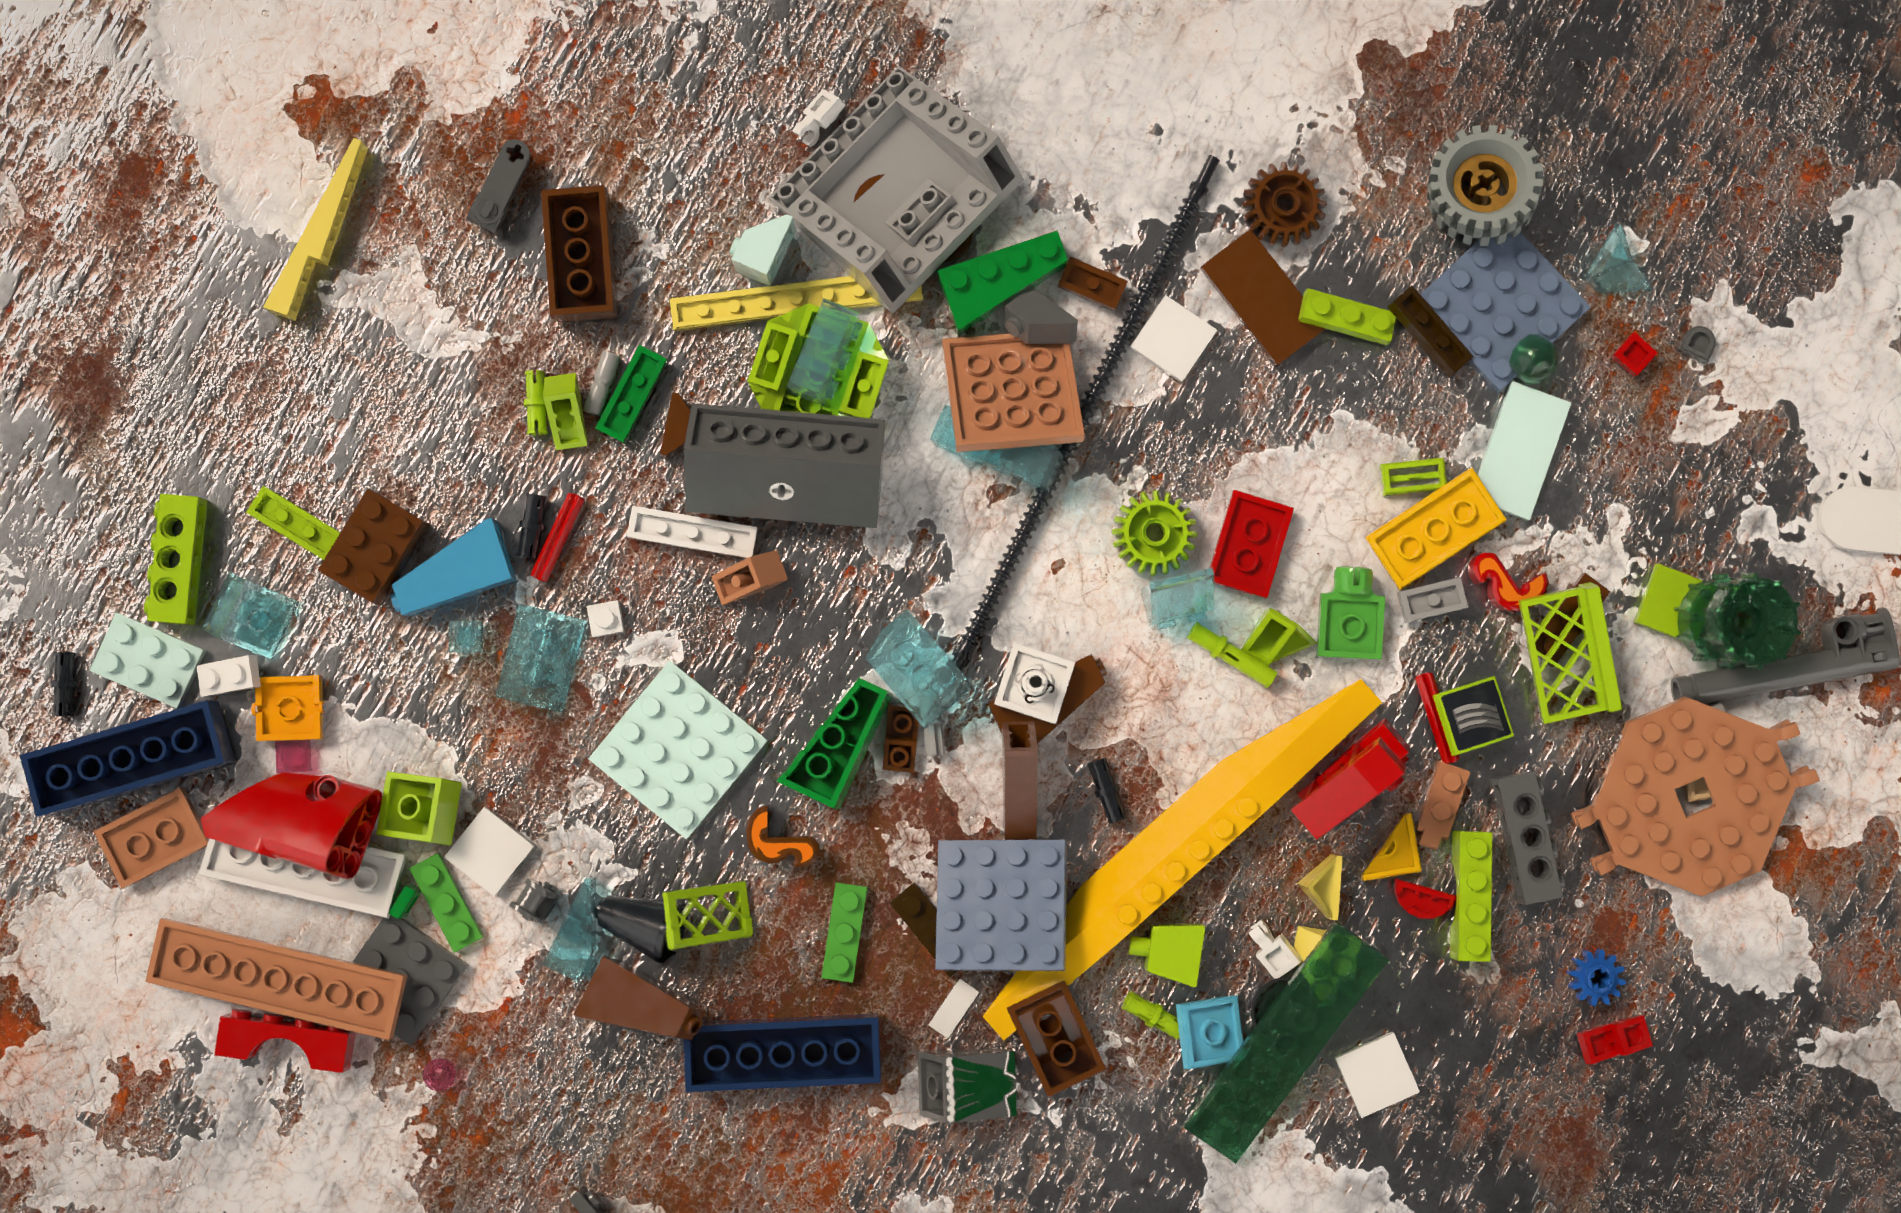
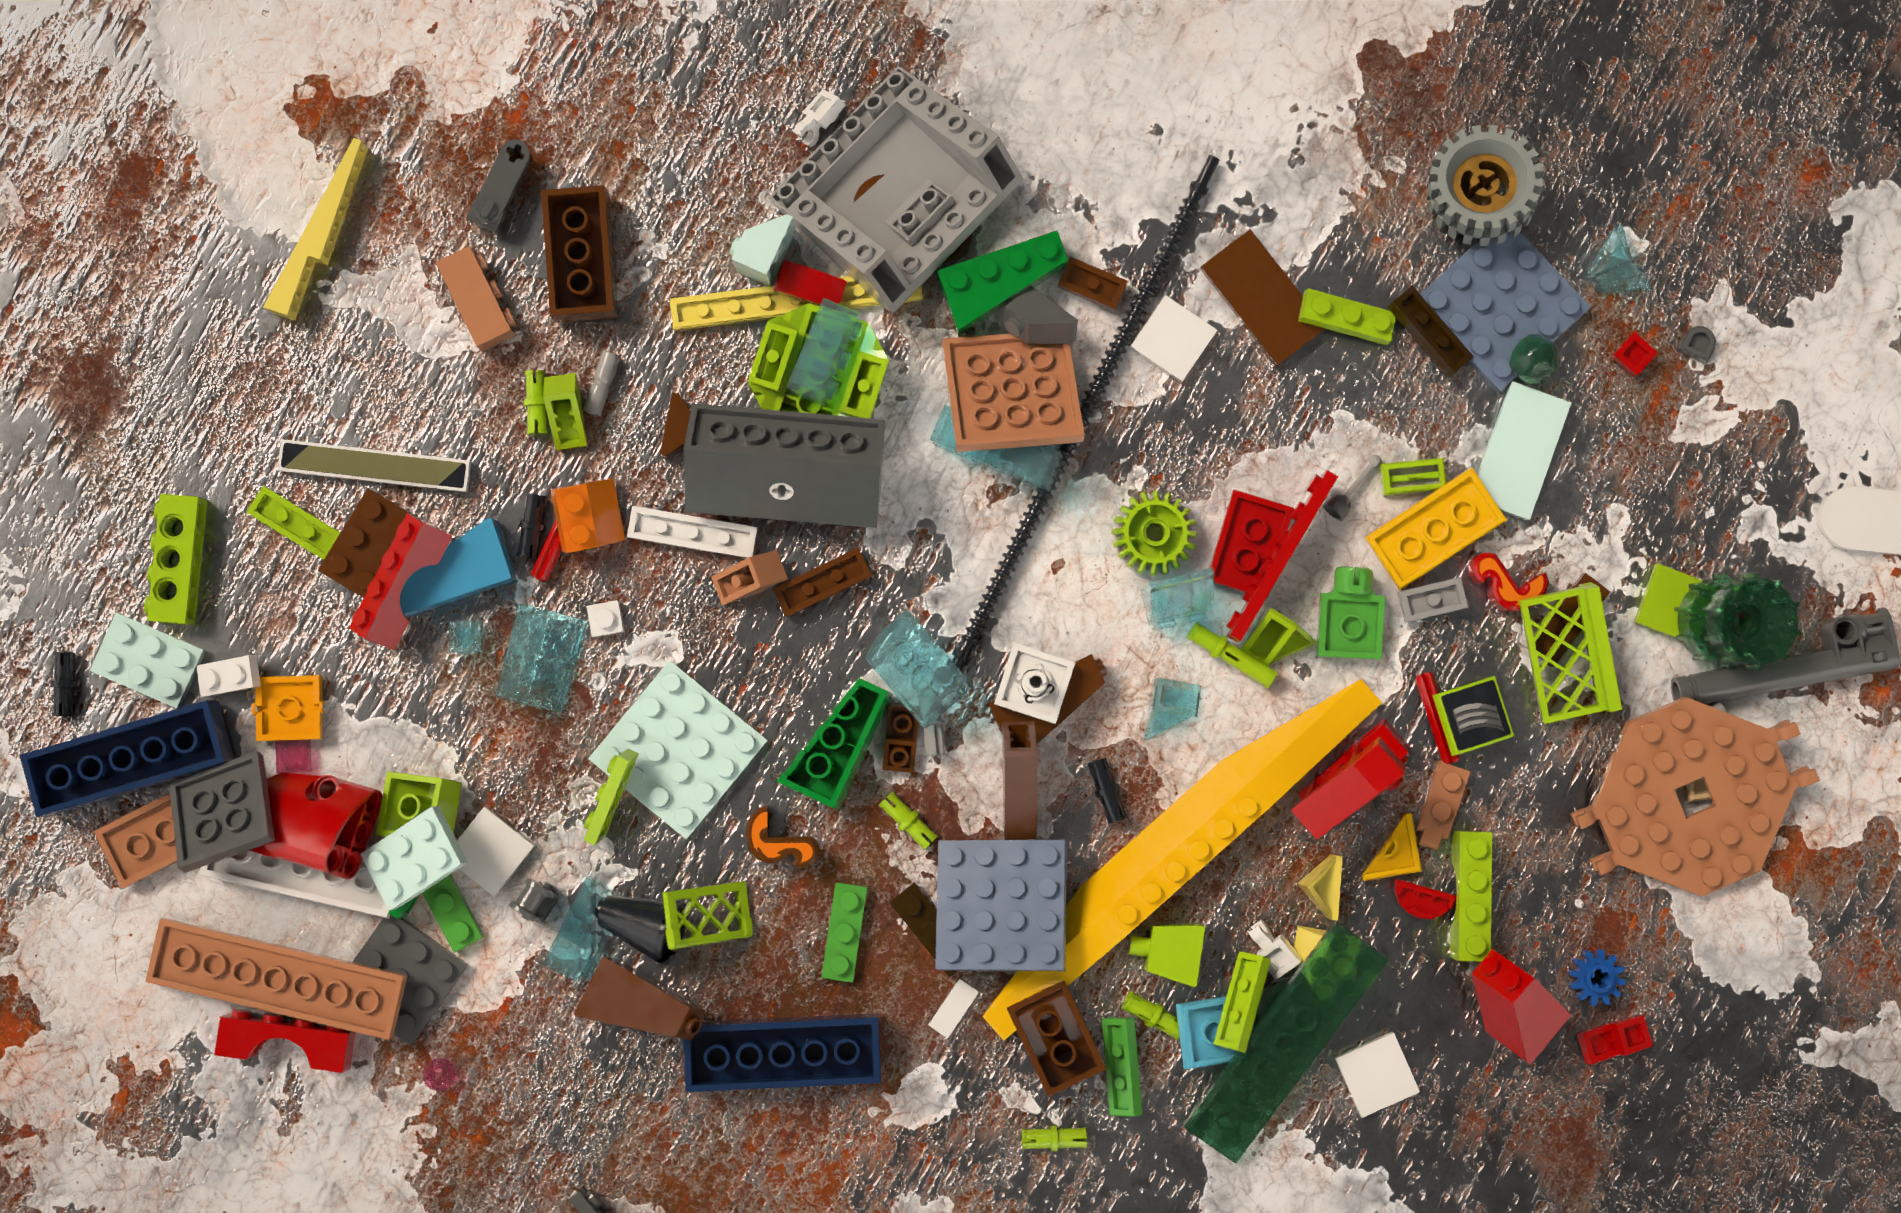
(221, 812): none -> dark grey plate
(250, 615): clear light blue slope -> none
(374, 466): none -> olive tile
(380, 613): none -> red arch
(414, 858): none -> light aqua plate
(477, 298): none -> nougat brick
(587, 515): none -> orange slope
(609, 796): none -> lime plate
(631, 394): green plate -> none
(808, 284): none -> red slope
(822, 582): none -> reddish brown plate
(908, 820): none -> lime pin
(967, 1084): slope -> none
(1054, 1138): none -> lime pin
(1122, 1066): none -> bright green plate
(1170, 704): none -> clear light blue slope
(1242, 1001): none -> lime plate
(1273, 220): reddish brown gear -> none
(1286, 543): none -> red plate
(1339, 504): none -> hinge
(1507, 792): dark grey brick -> none
(1516, 1007): none -> red slope

